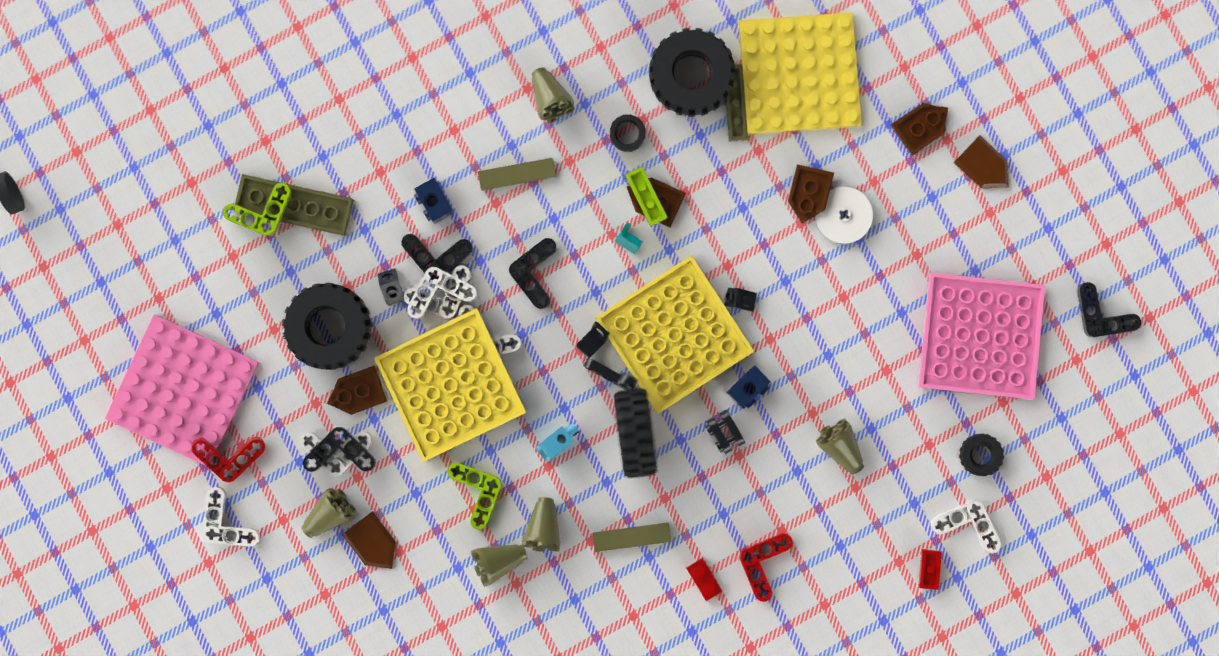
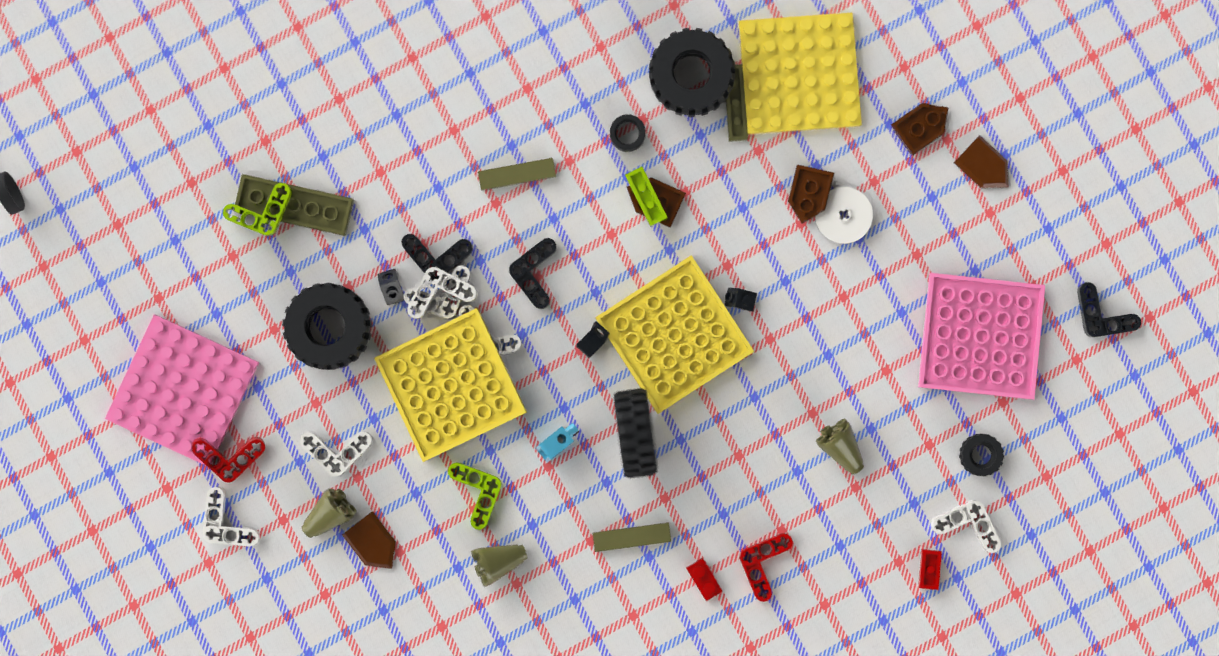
(335, 446): black beam -> none
(358, 391): reddish brown tile -> none
(441, 209): dark blue brick -> none
(542, 527): olive cone -> none
(550, 96): olive cone -> none
(624, 381): black beam -> none
(627, 240): teal tile -> none
(723, 443): black brick -> none
(753, 376): dark blue brick -> none

